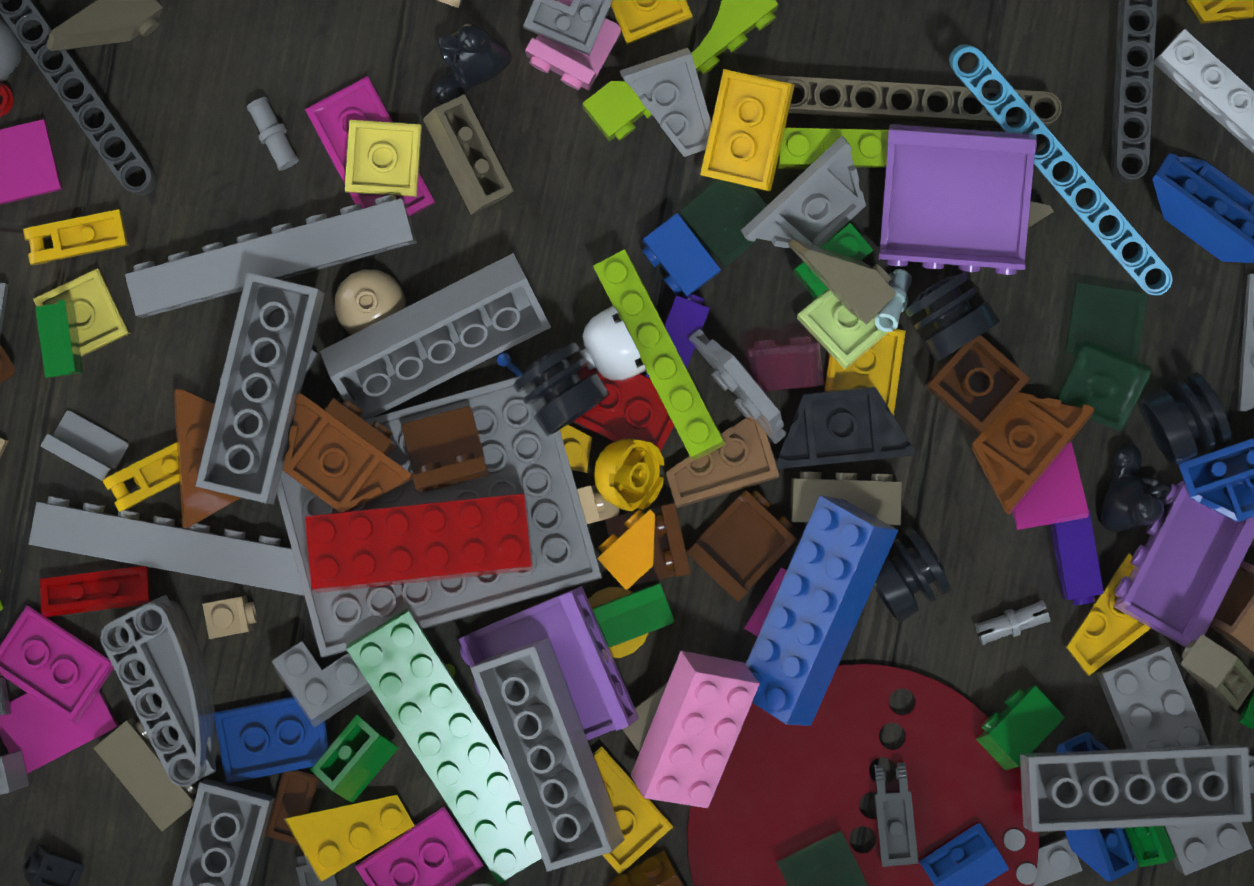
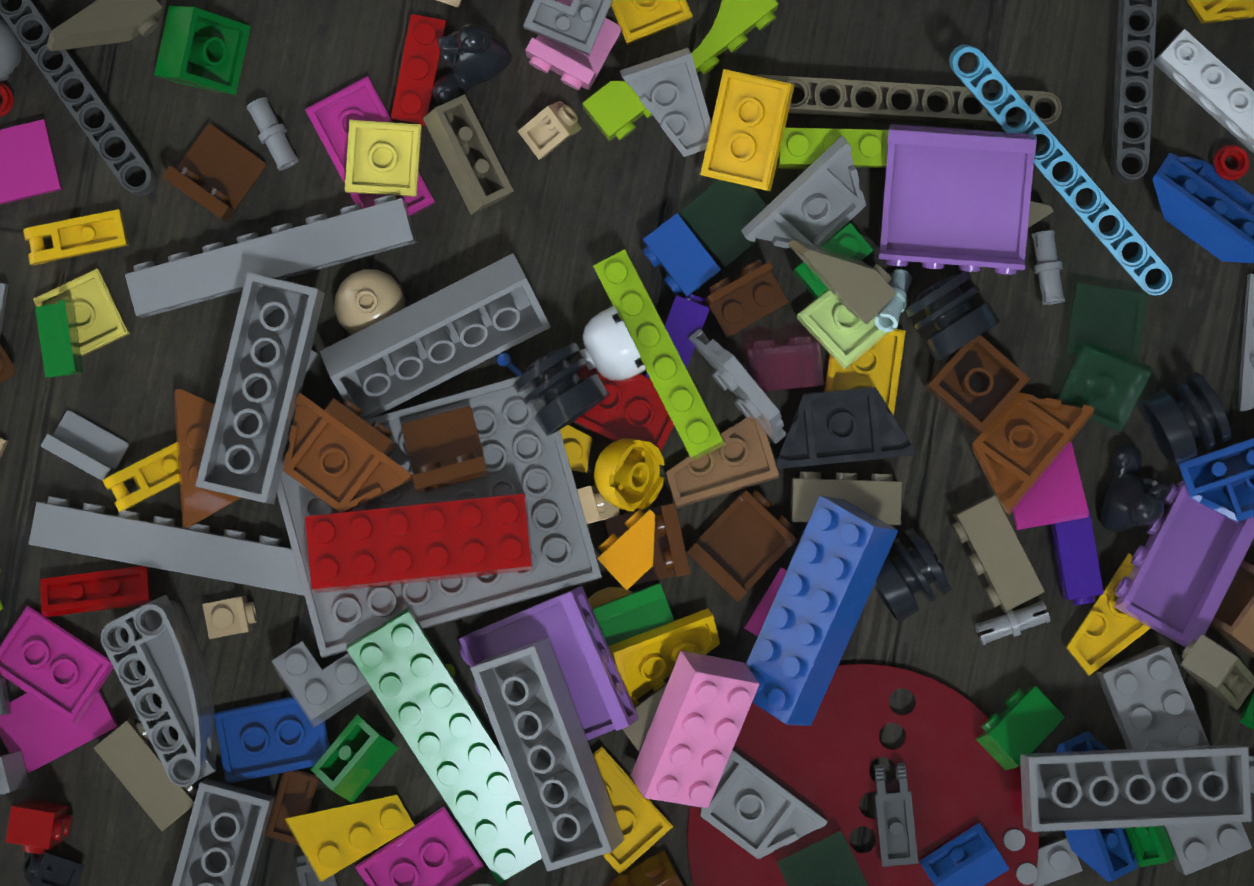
(38, 825): none -> red brick
(202, 50): none -> green slope
(216, 172): none -> reddish brown bracket
(418, 70): none -> red plate
(550, 128): none -> tan bracket
(651, 656): none -> yellow wing
(746, 299): none -> reddish brown bracket
(758, 810): none -> light grey wing
(997, 554): none -> dark tan brick
(1048, 267): none -> light grey pin
(1240, 158): none -> red plate

